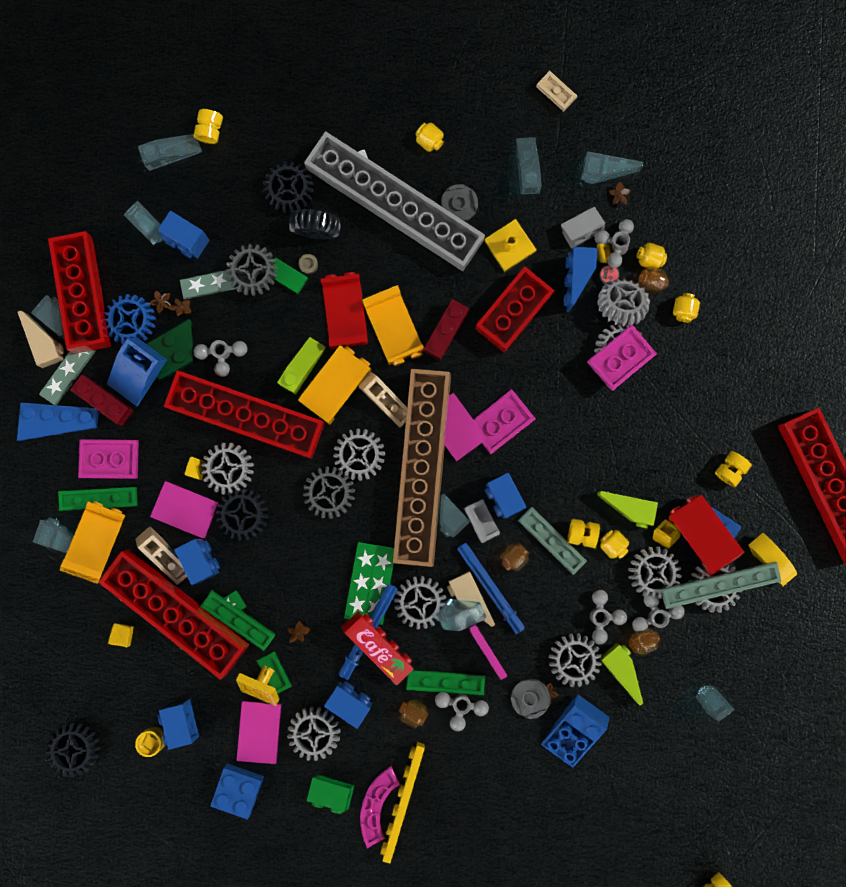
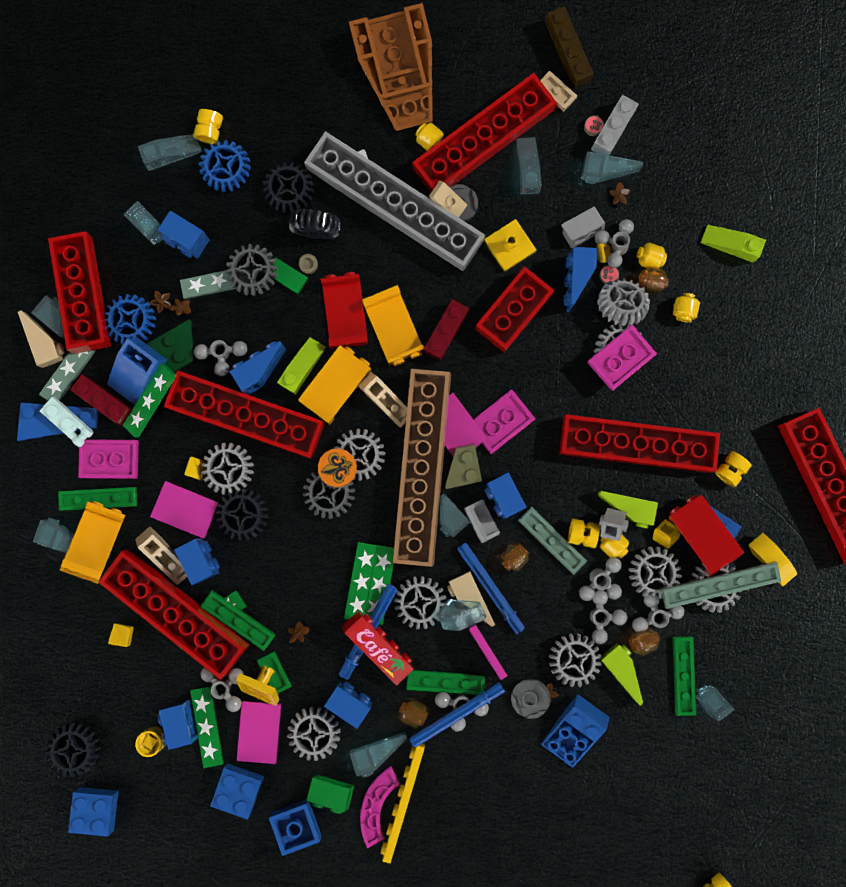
(66, 421): none -> light aqua plate
(93, 811): none -> blue brick
(149, 400): none -> green tile
(207, 727): none -> green tile
(230, 161): none -> blue gear
(233, 703): none -> light grey piece
(256, 371): none -> blue slope
(295, 827): none -> blue brick
(337, 467): none -> tile
(371, 756): none -> clear light blue slope
(398, 63): none -> dark orange wedge
(448, 199): none -> tan plate
(457, 714): none -> blue axle
(464, 467): none -> olive wing
(485, 134): none -> red brick
(569, 47): none -> dark brown brick
(593, 125): none -> tile
(613, 524): none -> light grey brick
(613, 590): none -> light grey piece
(614, 126): none -> light grey brick
(639, 443): none -> red brick
(684, 676): none -> green tile
(734, 242): none -> lime slope

